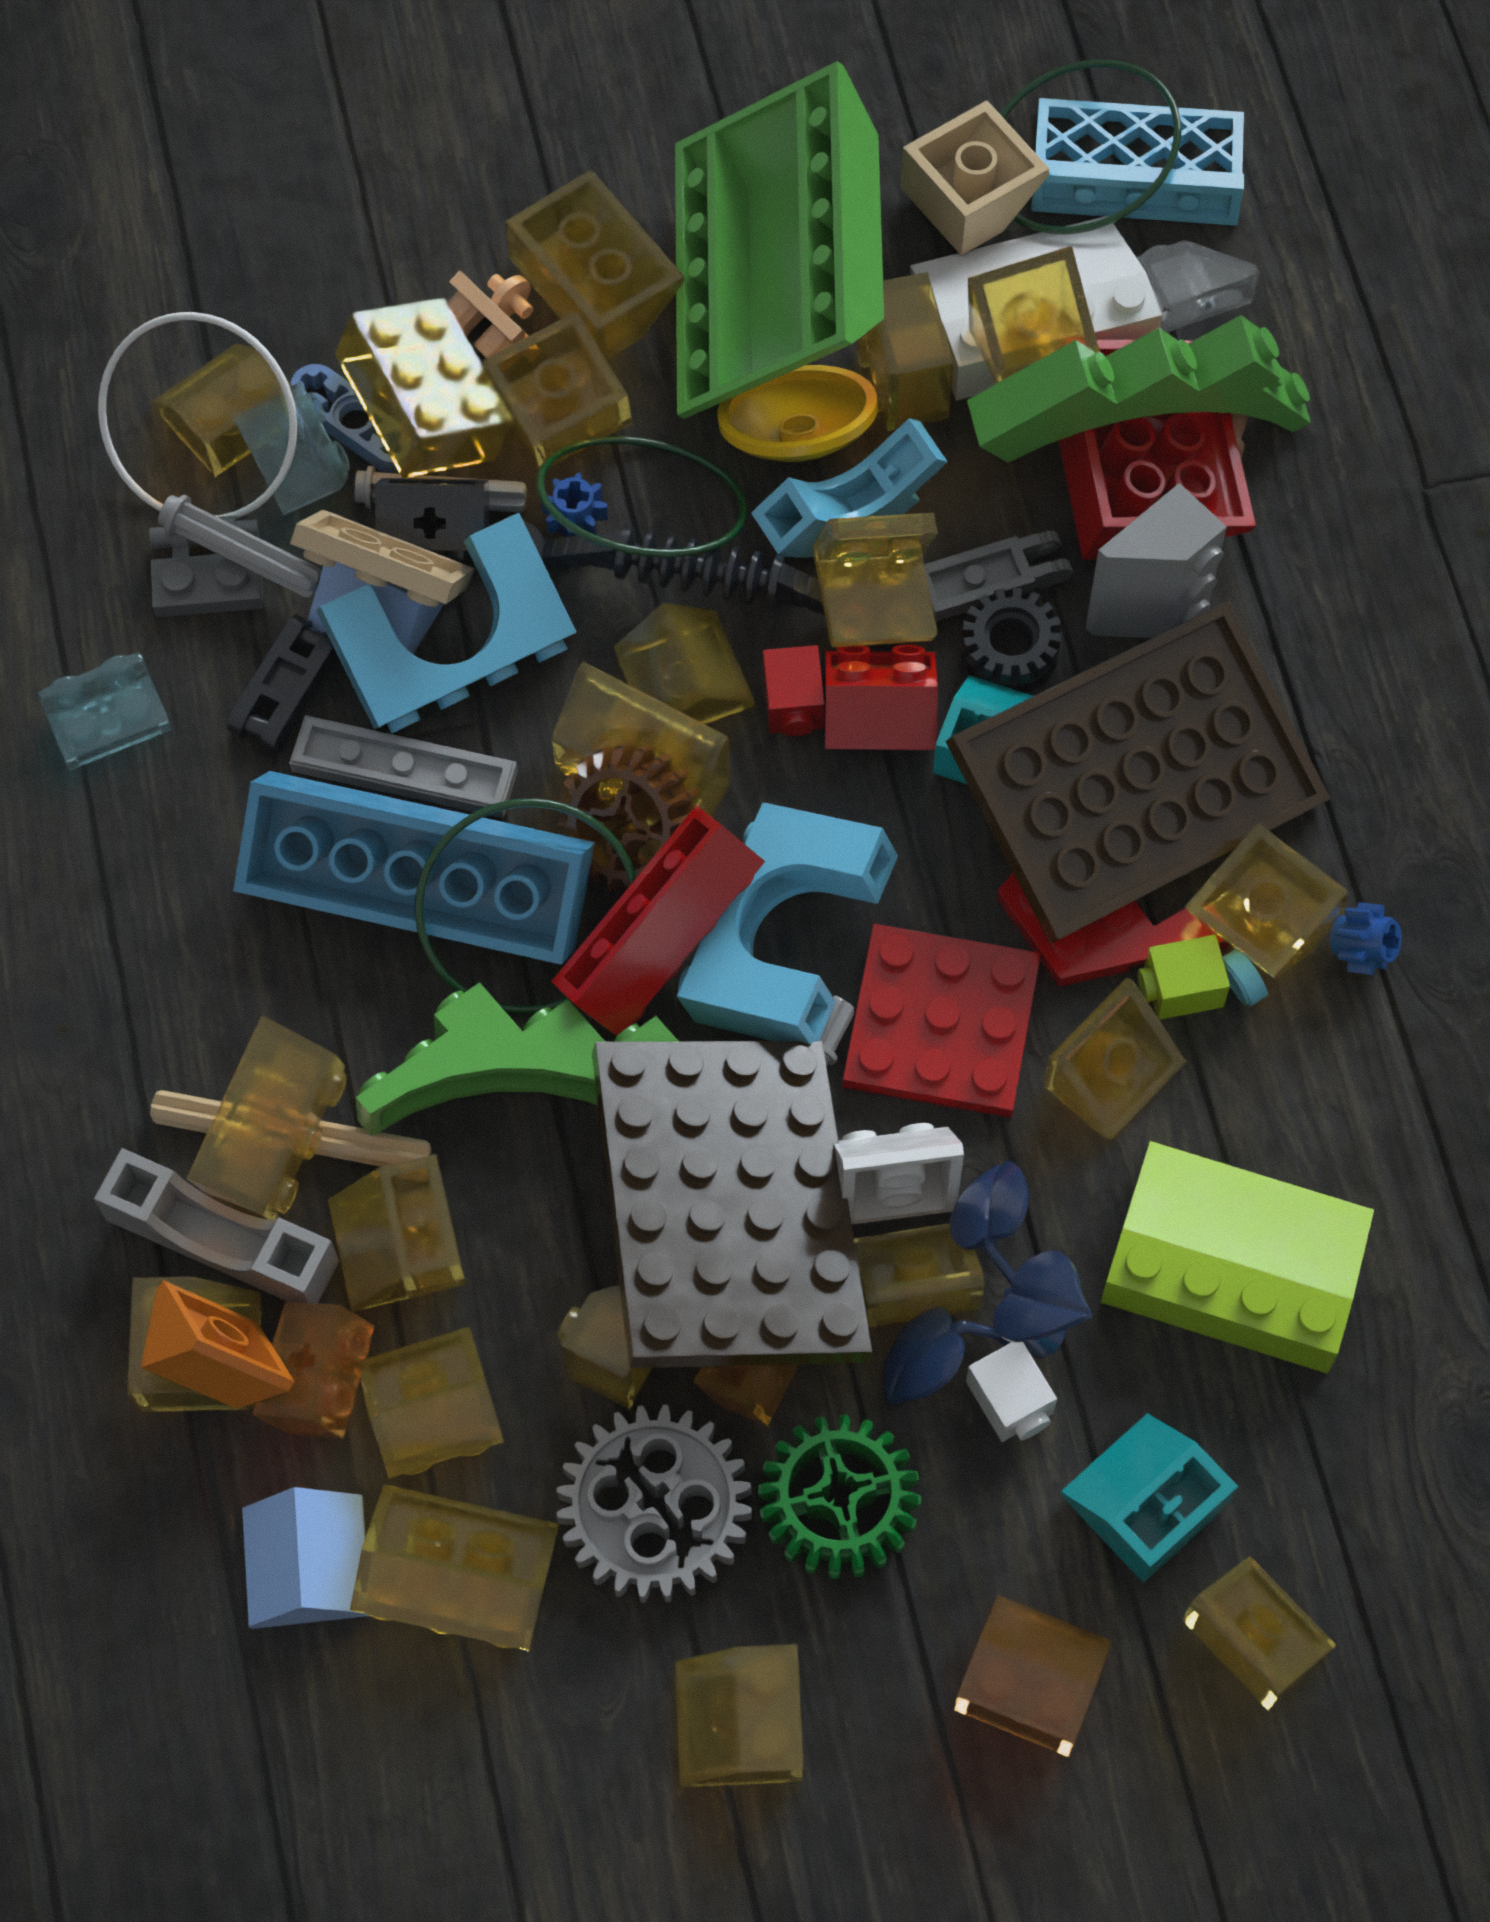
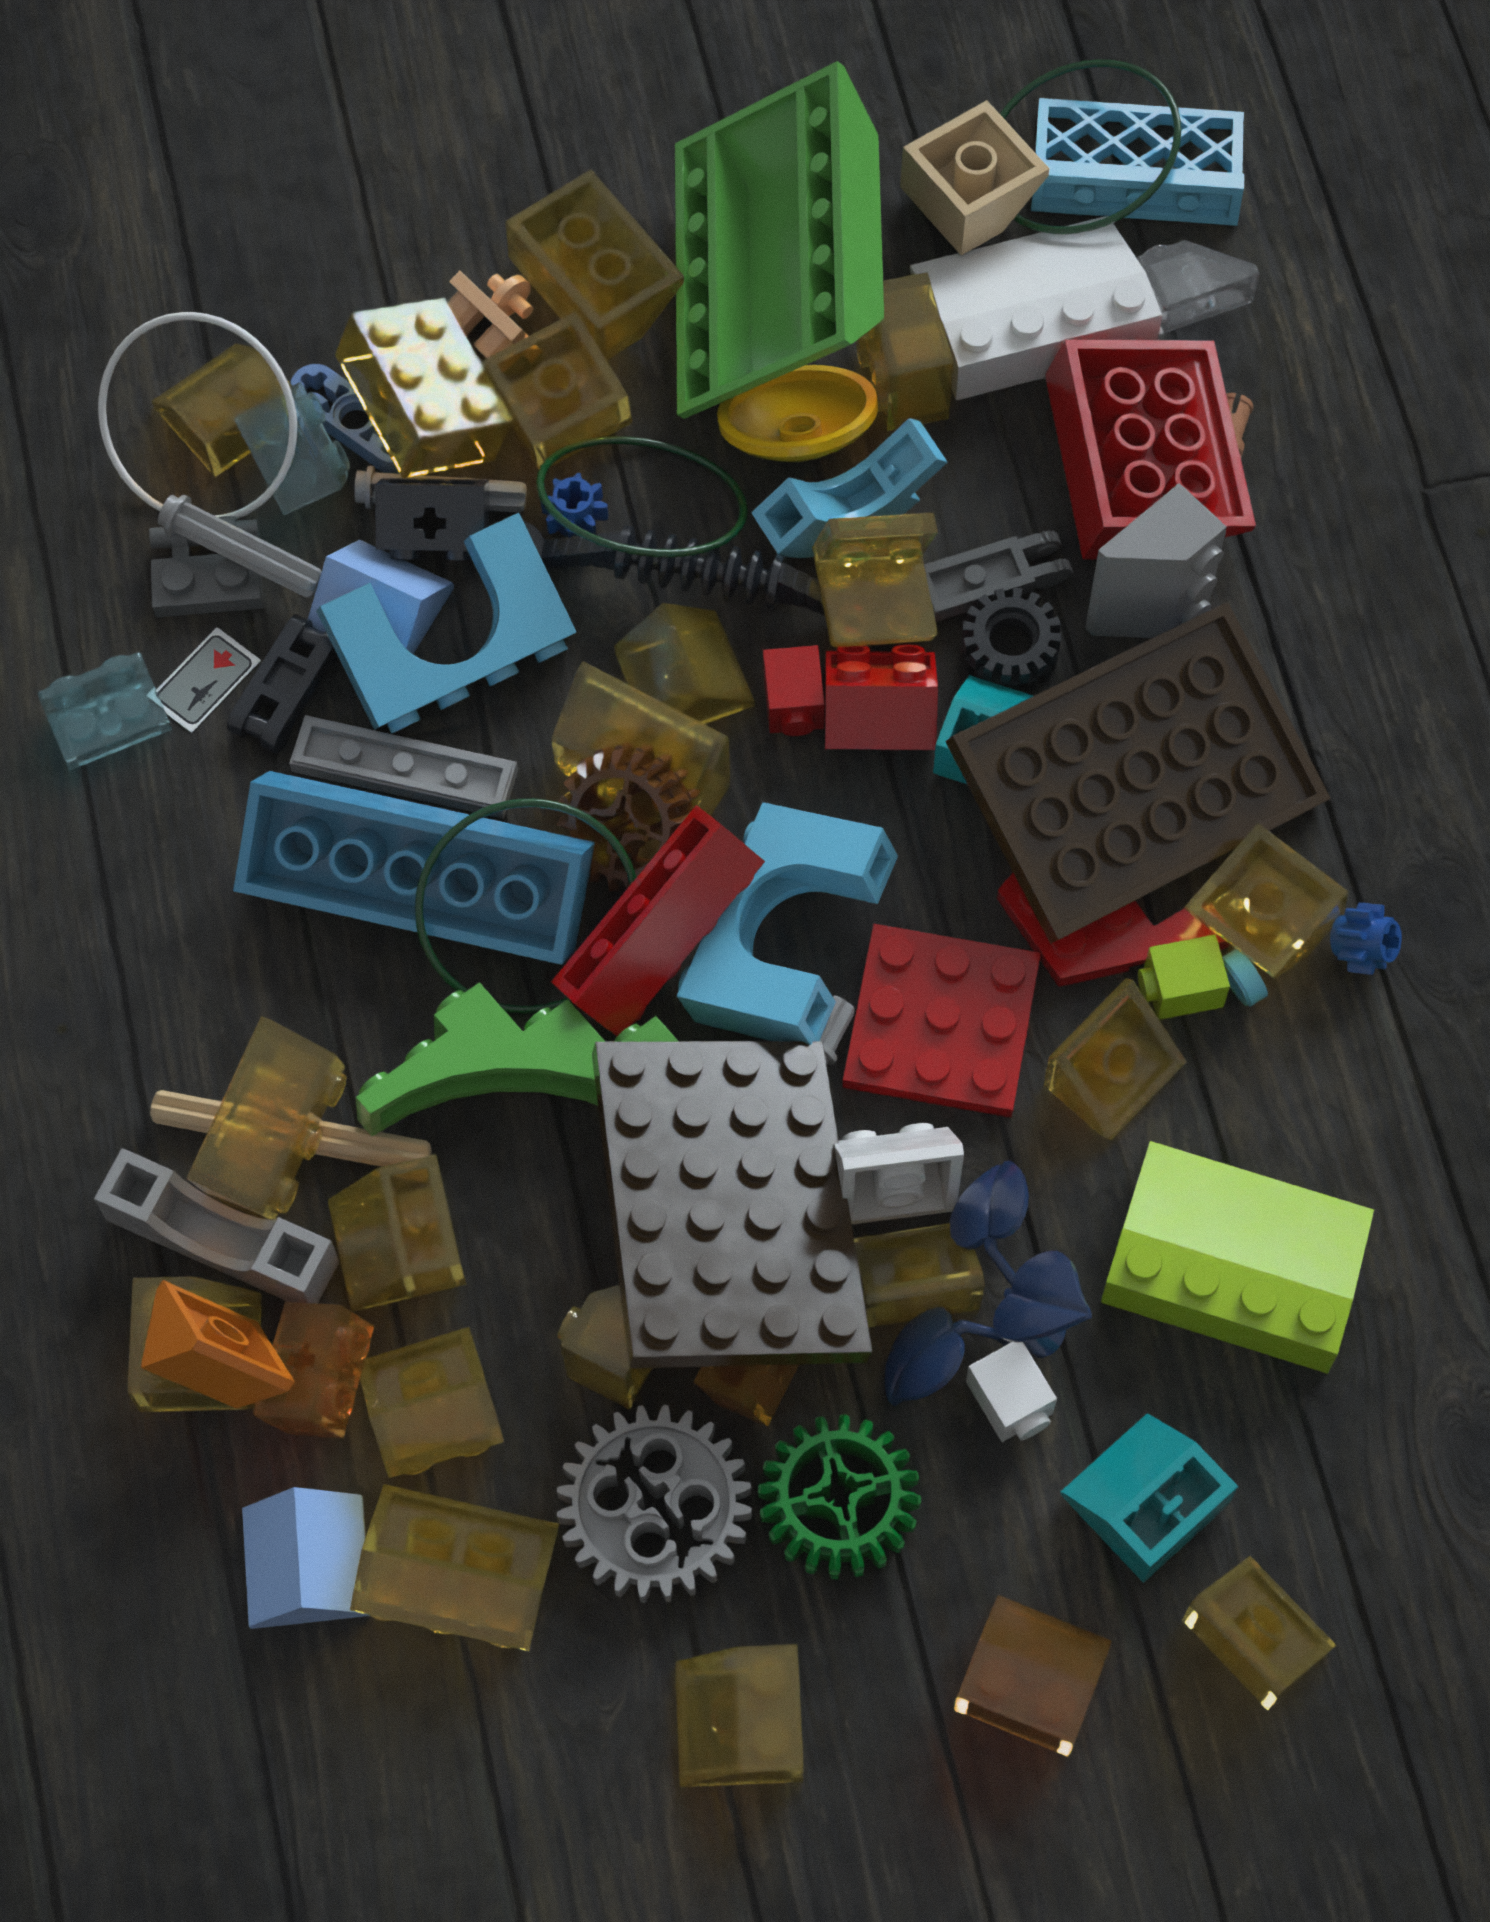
(205, 679): none -> light grey sticker
(381, 558): tan plate -> none
(1028, 311): clear yellow slope -> none
(1152, 376): bright green arch -> none

